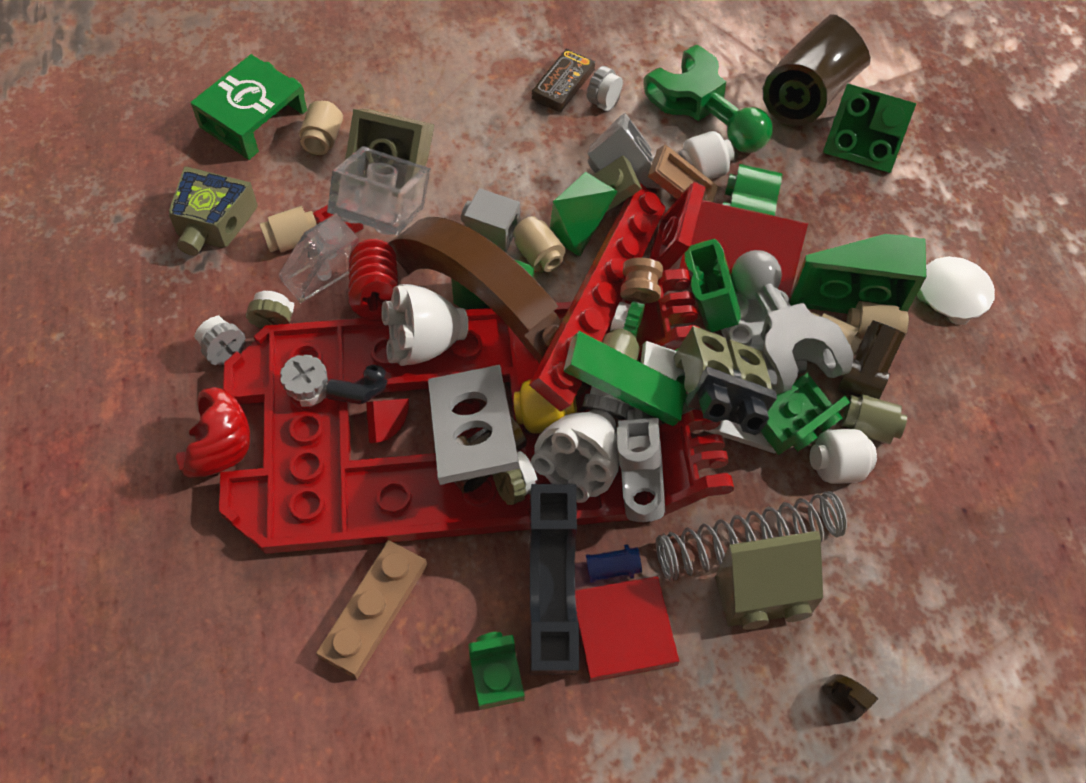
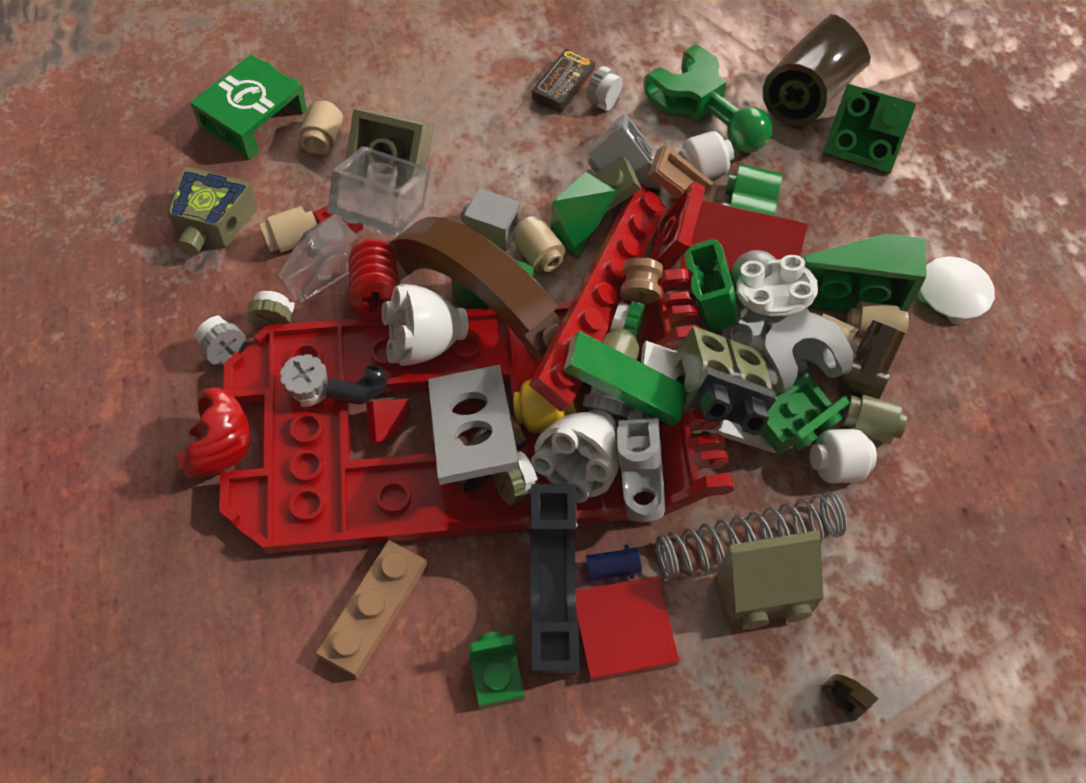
(783, 292): none -> white dish

